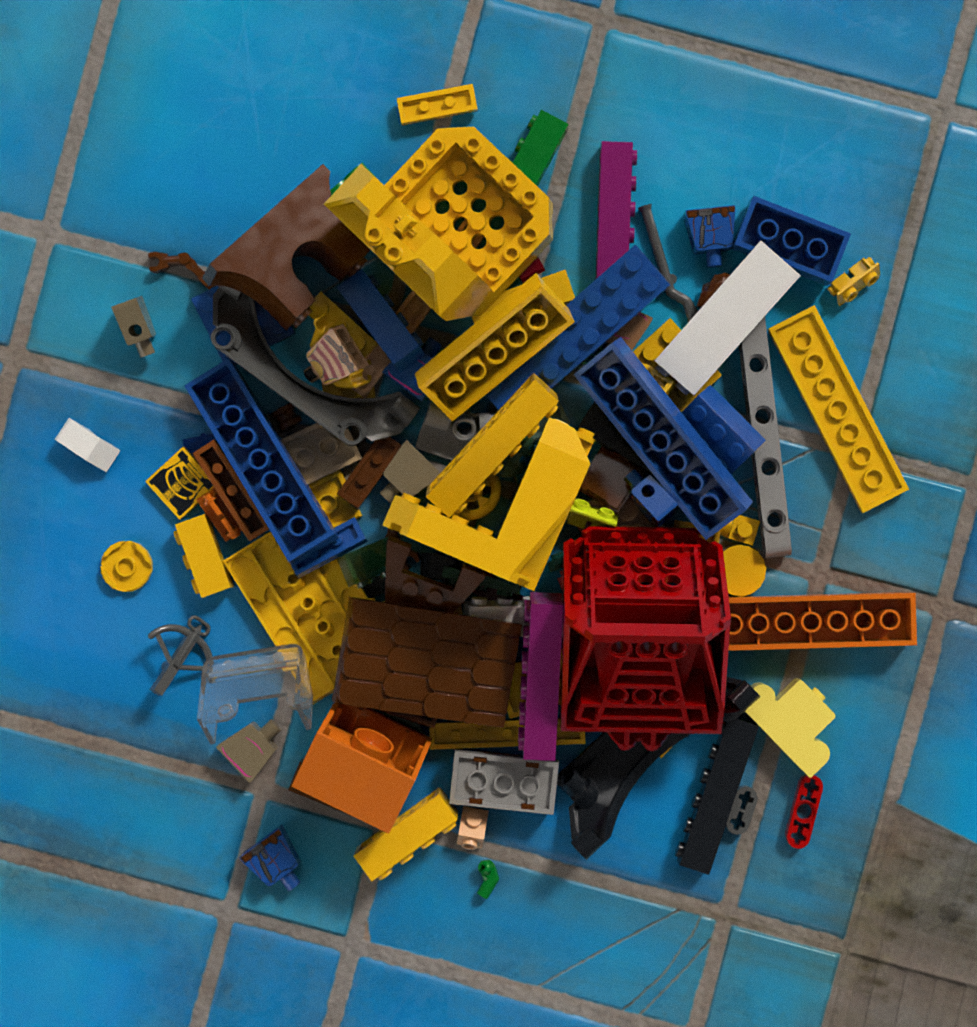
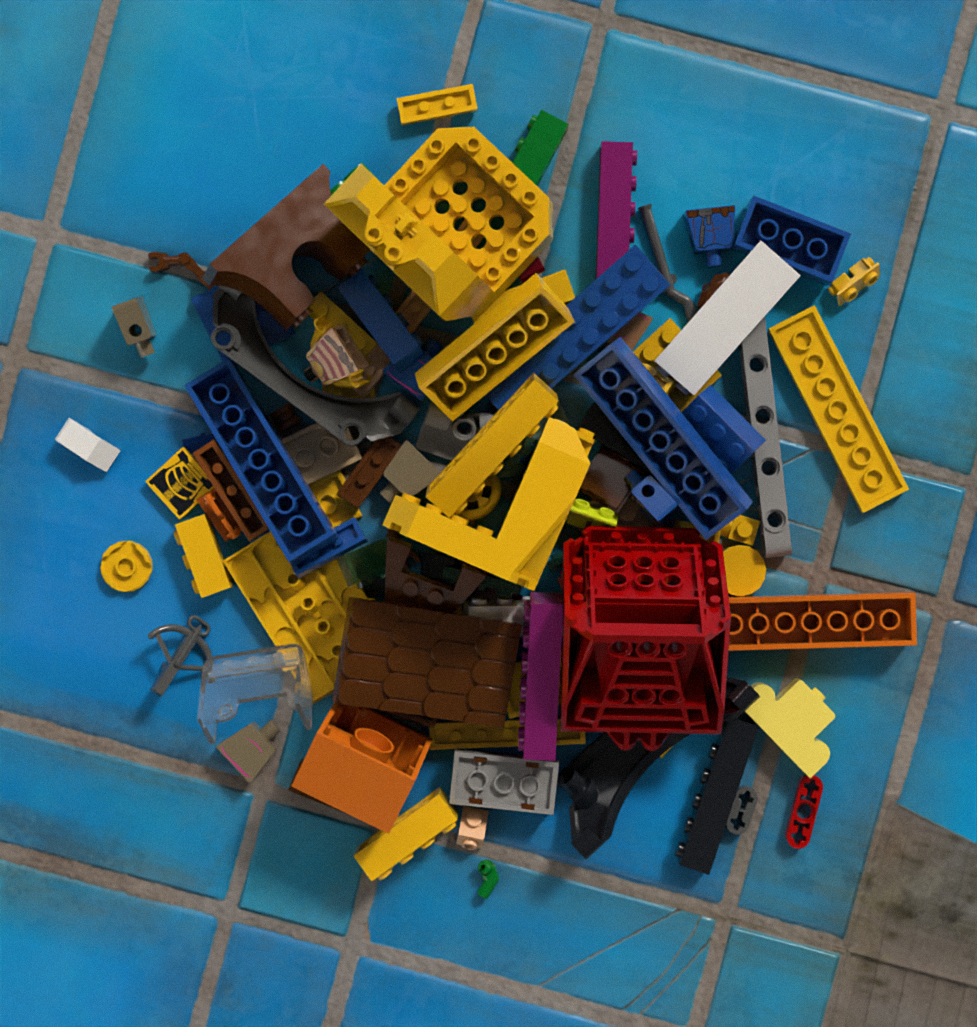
(273, 859): blue torso -> none

